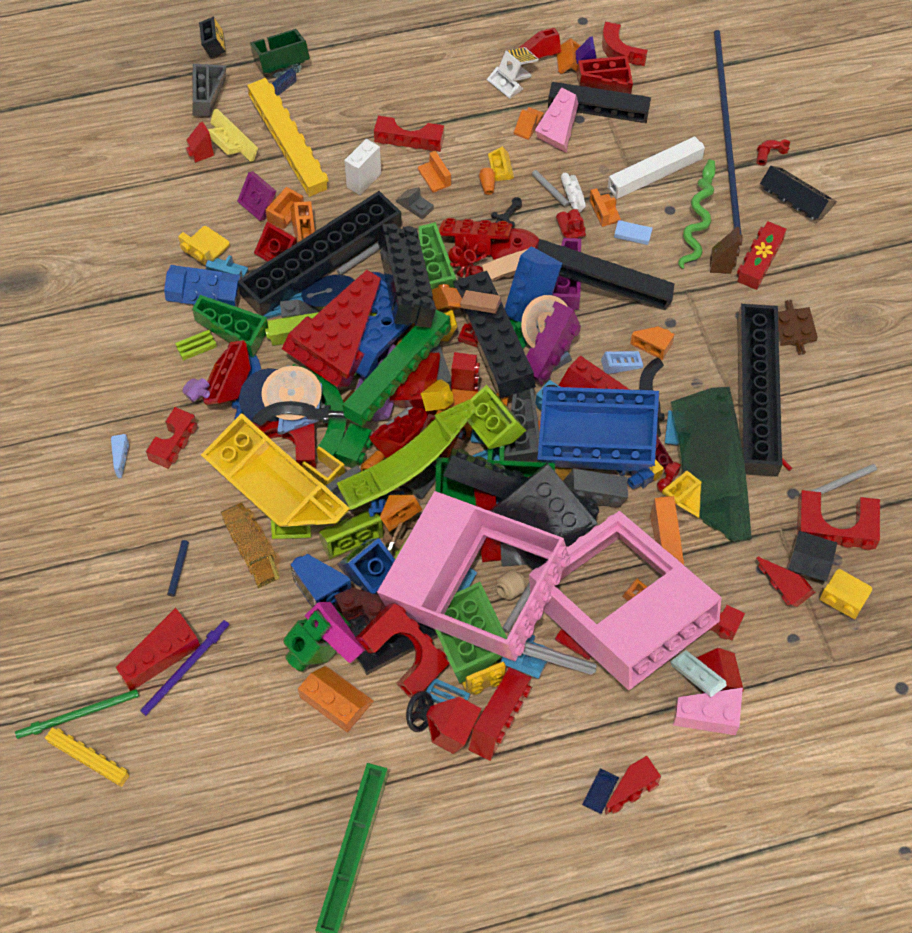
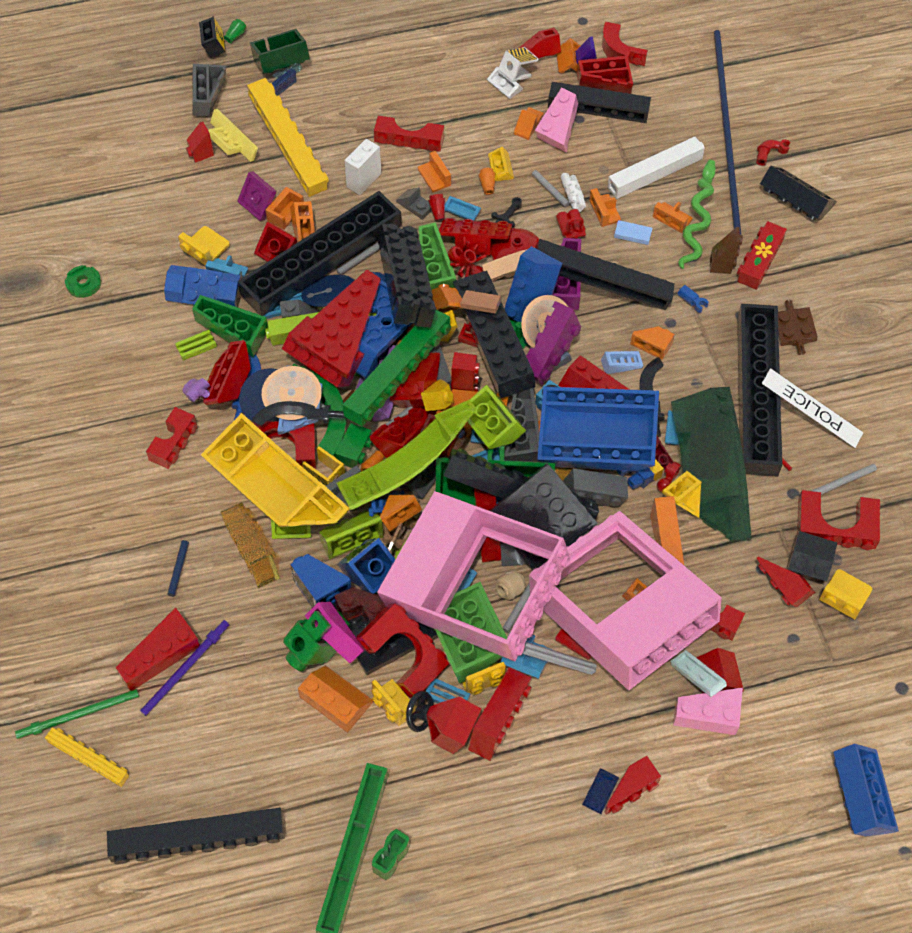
(85, 289): none -> green tile
(119, 451): light blue slope -> none
(195, 835): none -> black brick
(235, 30): none -> green cone
(387, 858): none -> green brick
(392, 700): none -> yellow bracket
(437, 206): none -> red cone
(461, 208): none -> dark azure tile
(672, 216): none -> orange panel
(692, 298): none -> blue bar
(812, 408): none -> white sticker
(865, 791): none -> blue slope

